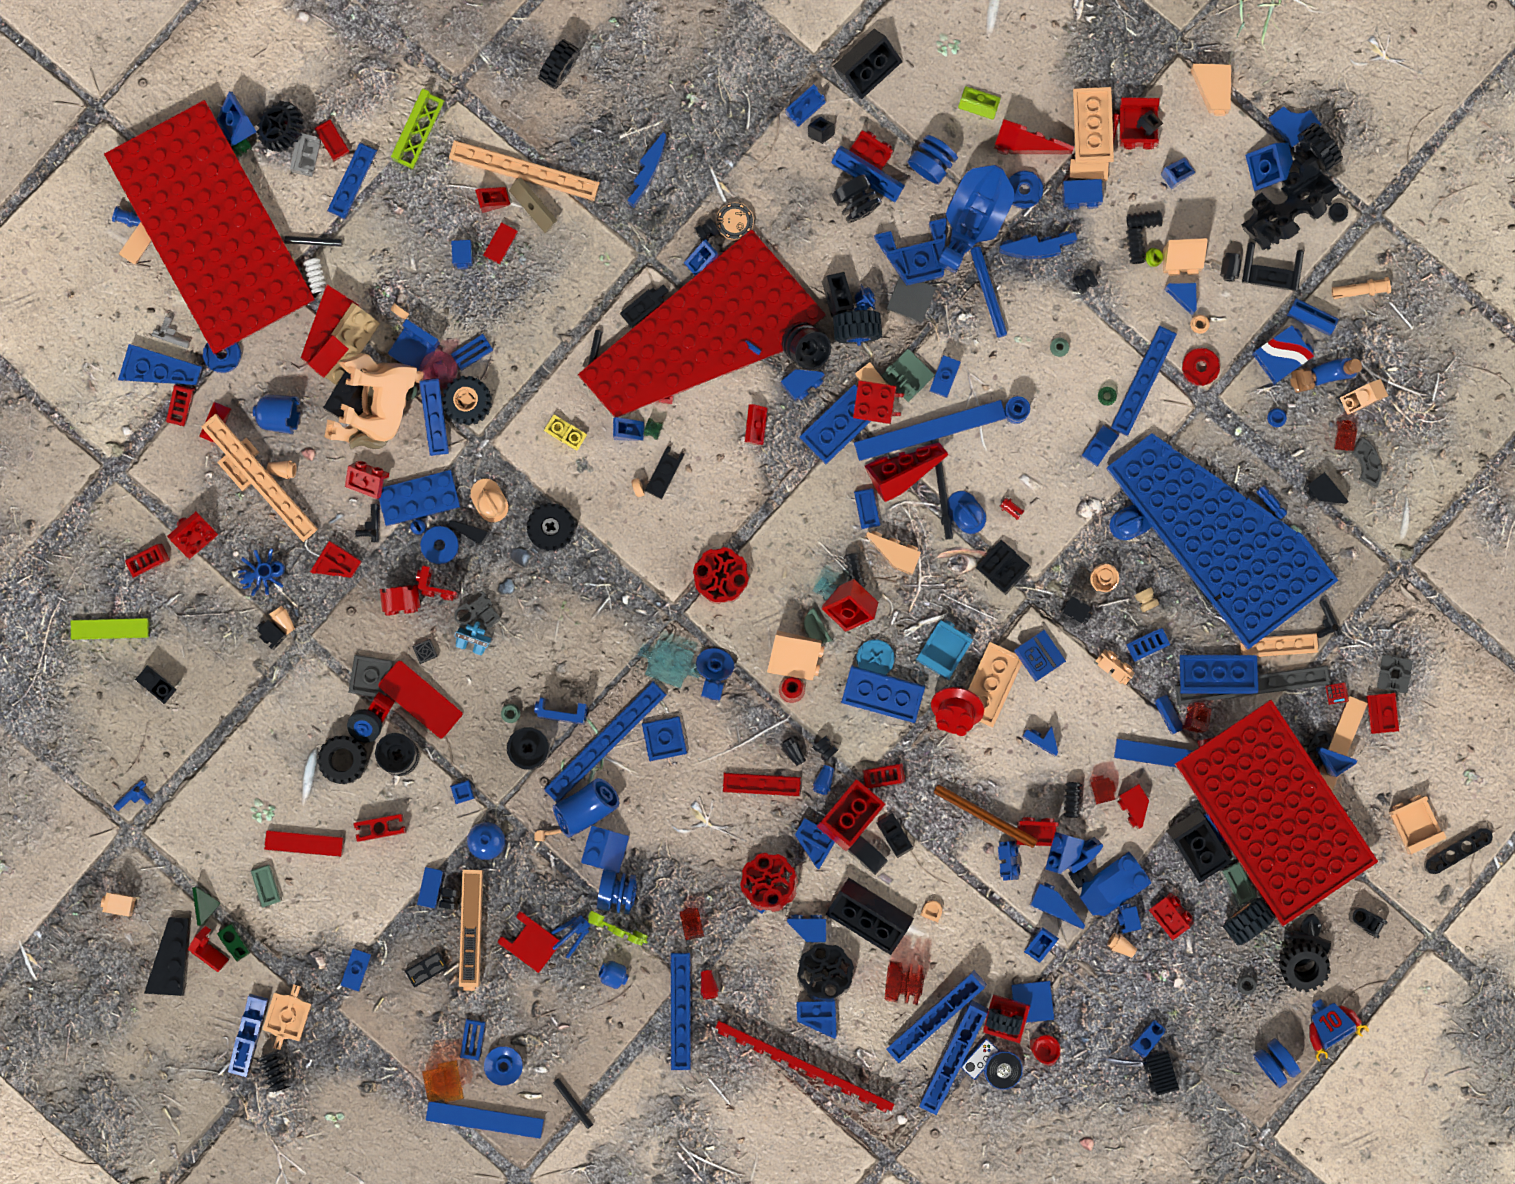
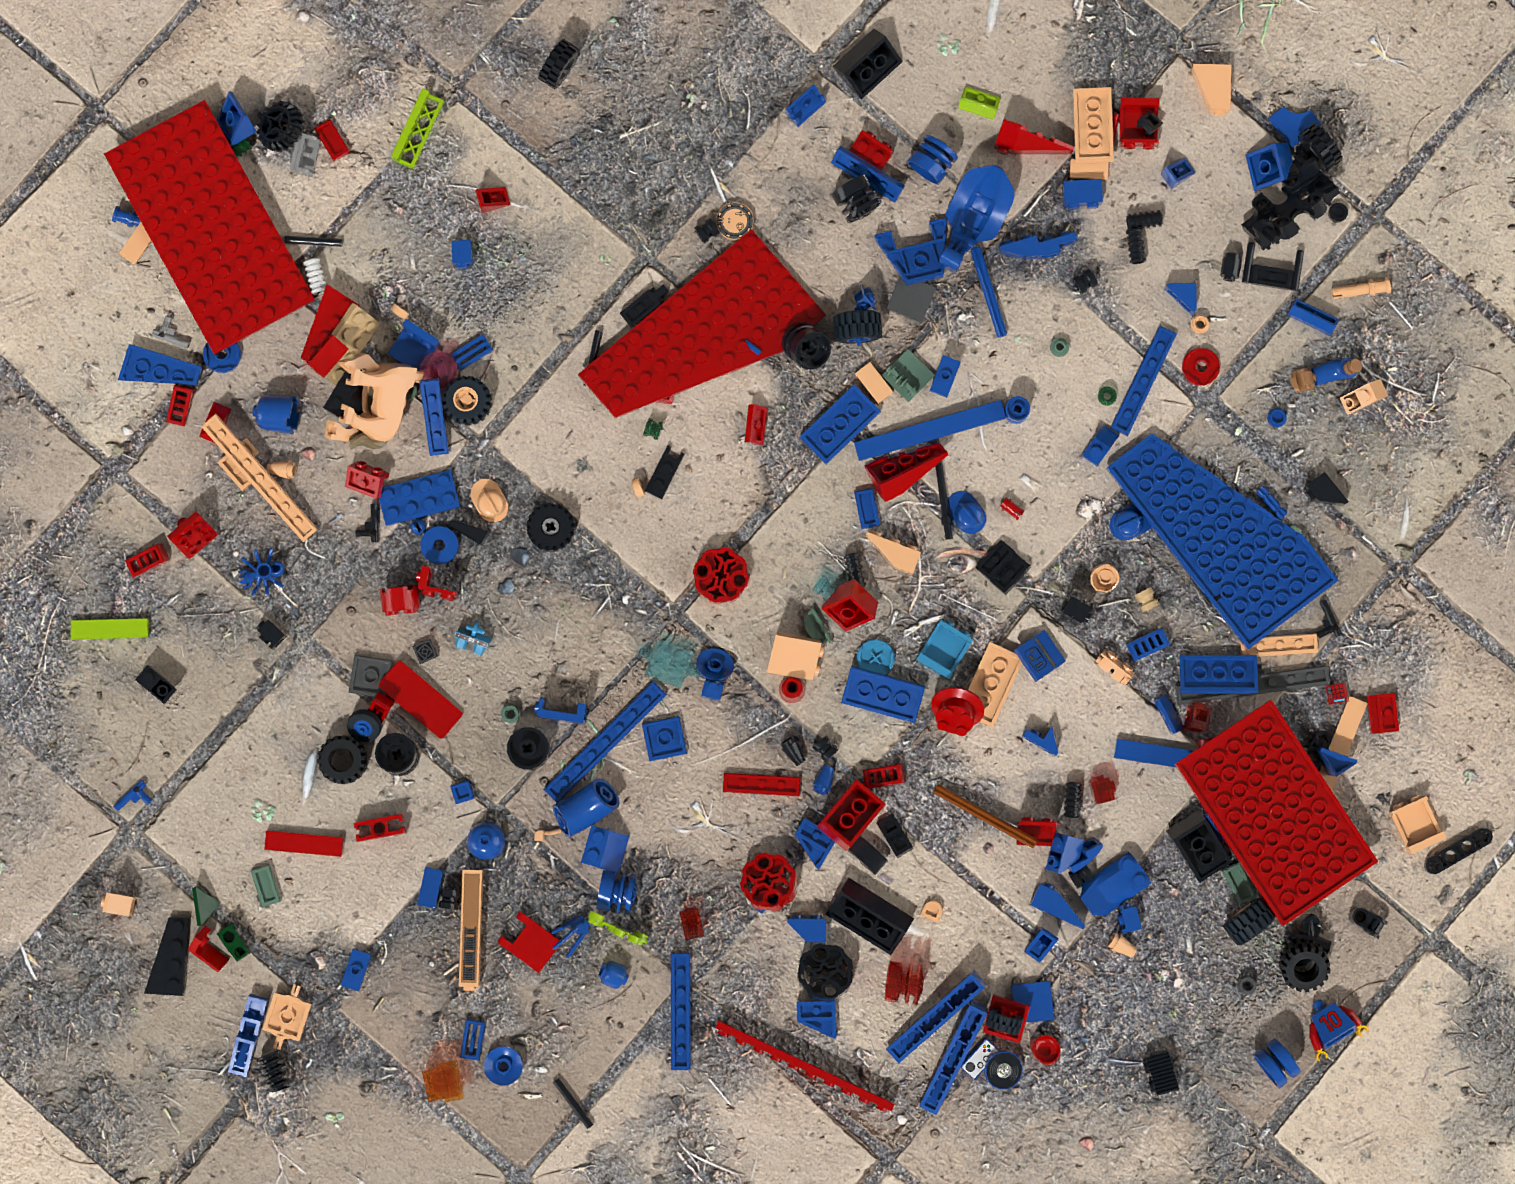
(282, 620): light nougat cone -> none
(336, 562): red wing -> none
(352, 180): blue tile -> none
(426, 969): tile -> none
(481, 608): dark grey piece -> none
(484, 1119): blue tile -> none
(500, 243): red tile -> none
(523, 169): light nougat tile -> none
(533, 205): dark tan tile -> none
(565, 432): light yellow slope -> none
(628, 429): blue slope -> none
(650, 165): blue slope -> none
(701, 257): blue slope -> none
(708, 985): red cone -> none
(800, 382): blue slope -> none
(821, 130): black slope -> none
(837, 293): black brick -> none
(875, 402): red plate -> none
(1009, 851): blue hinge -> none
(1035, 185): blue tile -> none
(1135, 804): red slope -> none
(1148, 1038): blue leg -> none
(1154, 257): lime plate -> none
(1172, 916): red bracket -> none
(1184, 256): light nougat slope -> none
(1283, 354): panel -> none
(1345, 435): clear red bracket -> none
(1369, 461): dark grey tile -> none
(1404, 669): dark grey piece -> none

